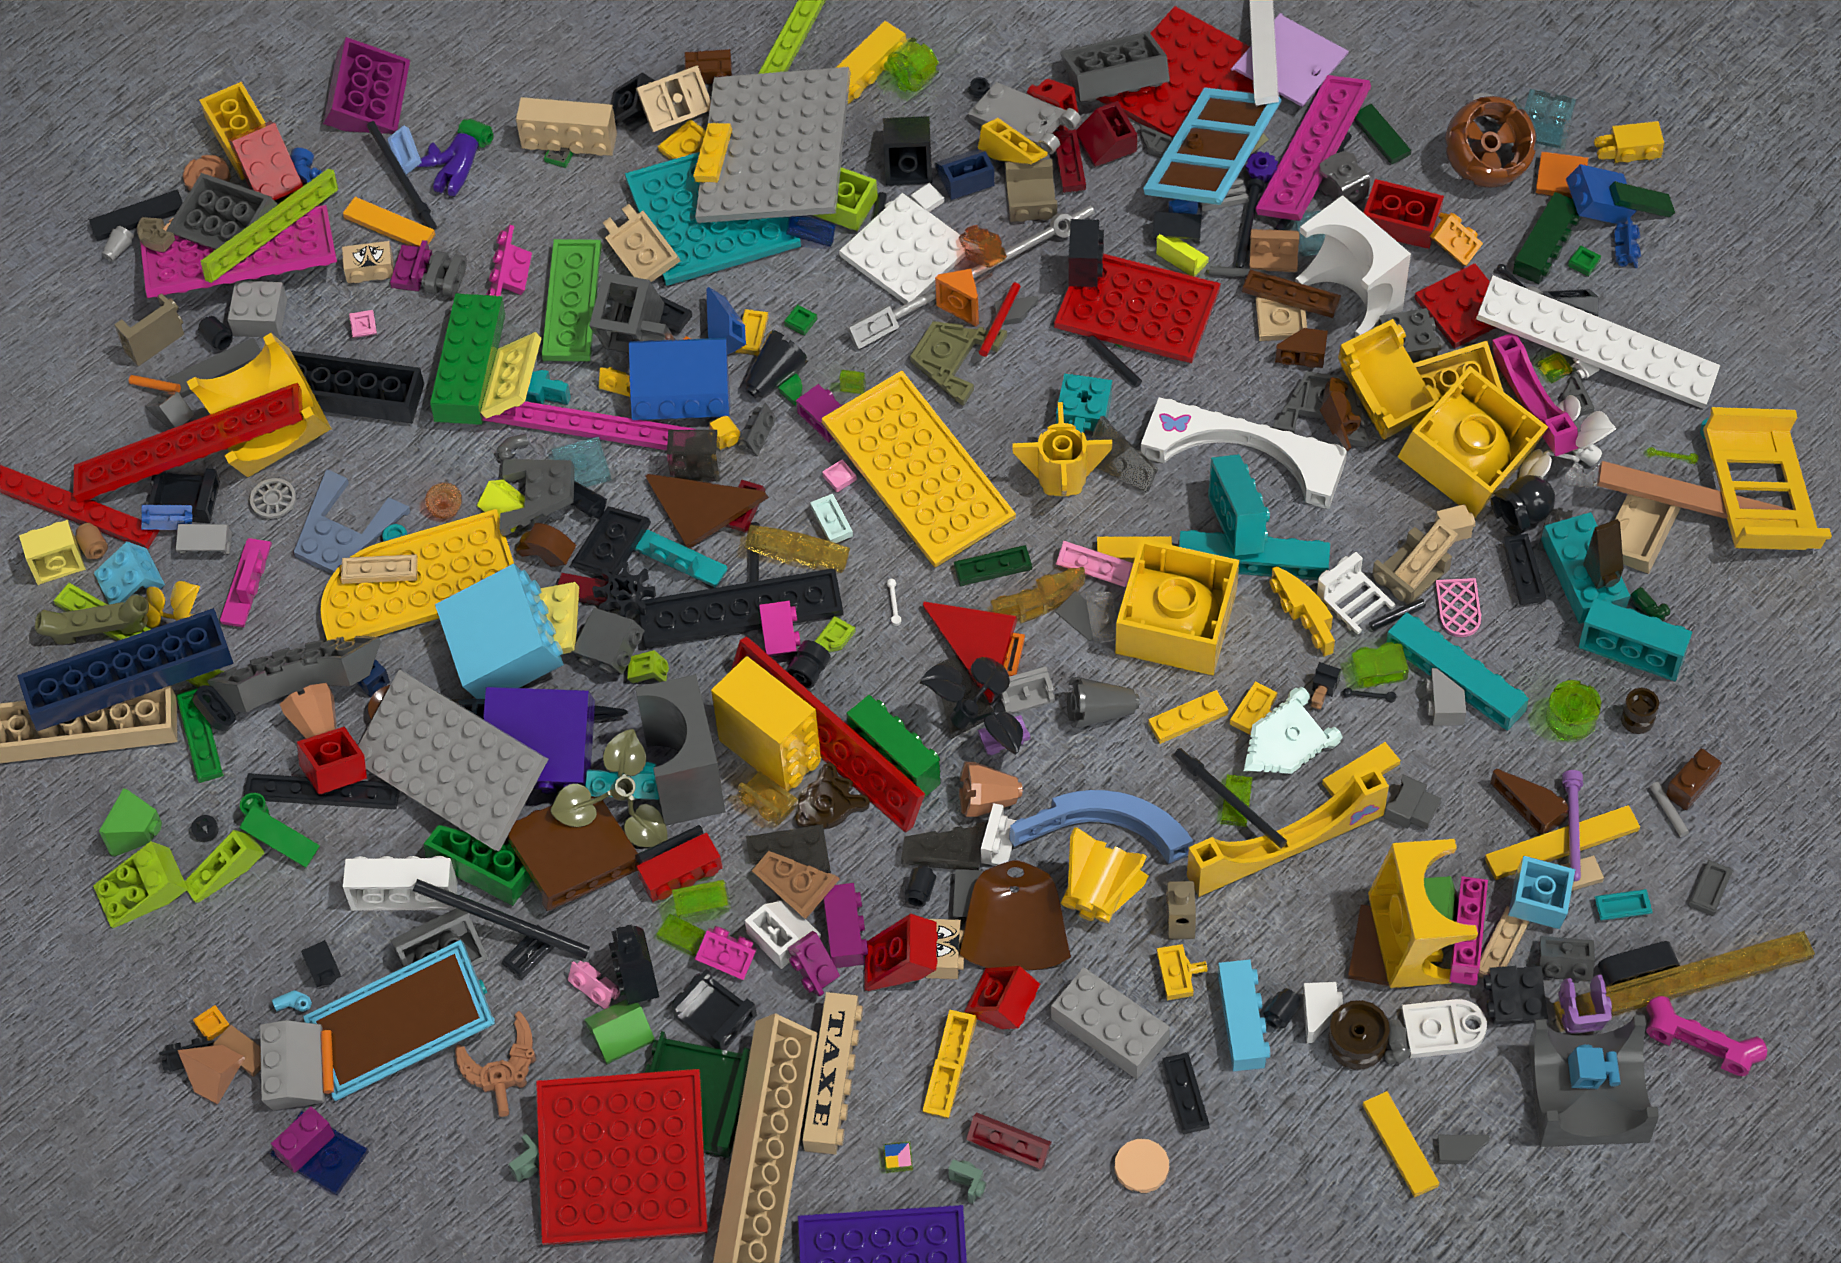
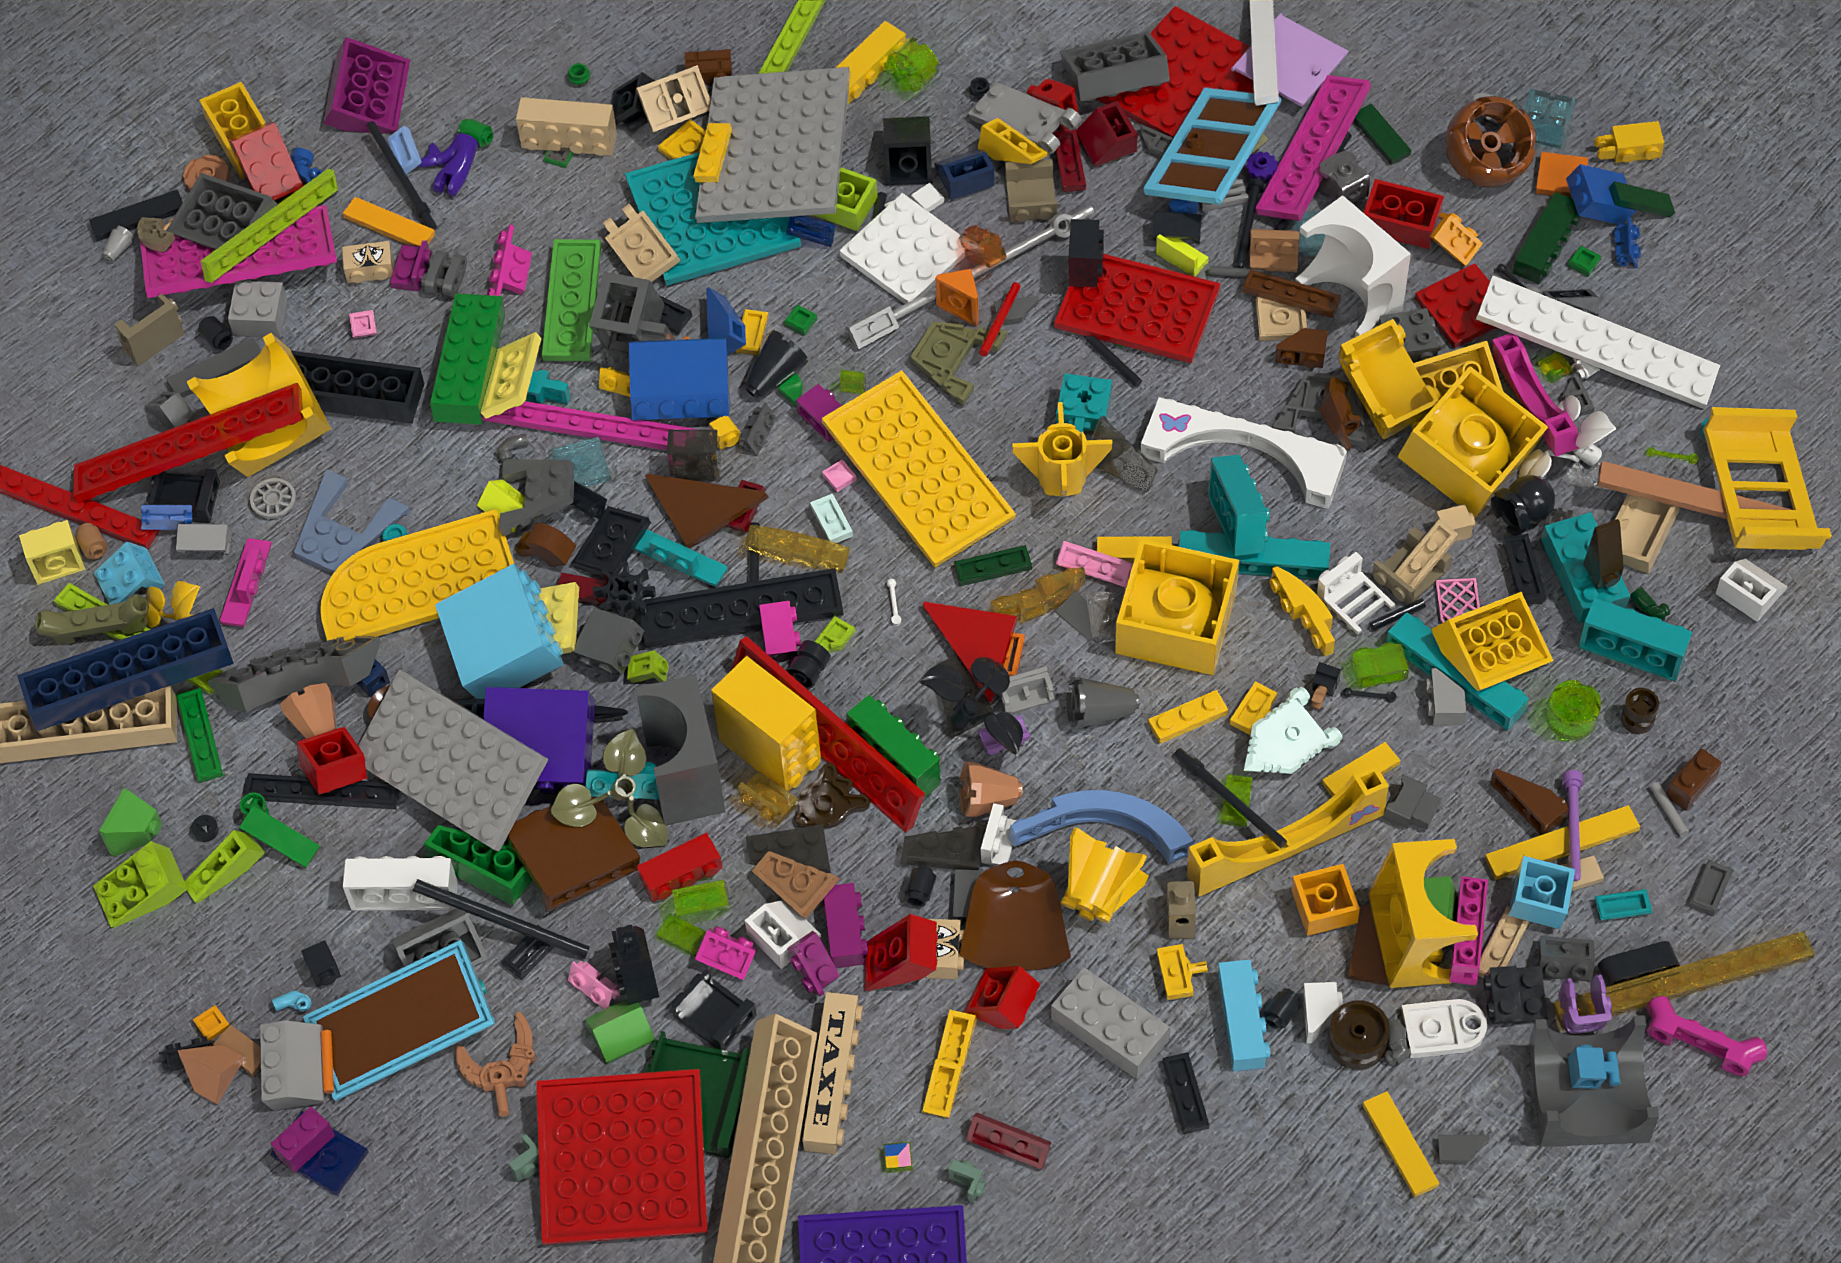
(154, 384): orange piece -> none
(214, 708): black plate -> none
(379, 569): tan tile -> none
(443, 500): clear orange plate -> none
(578, 74): none -> green plate
(669, 844): black bar -> none
(1141, 1165): light nougat tile -> none
(1325, 899): none -> light orange brick
(1493, 642): none -> yellow slope
(1749, 588): none -> white slope

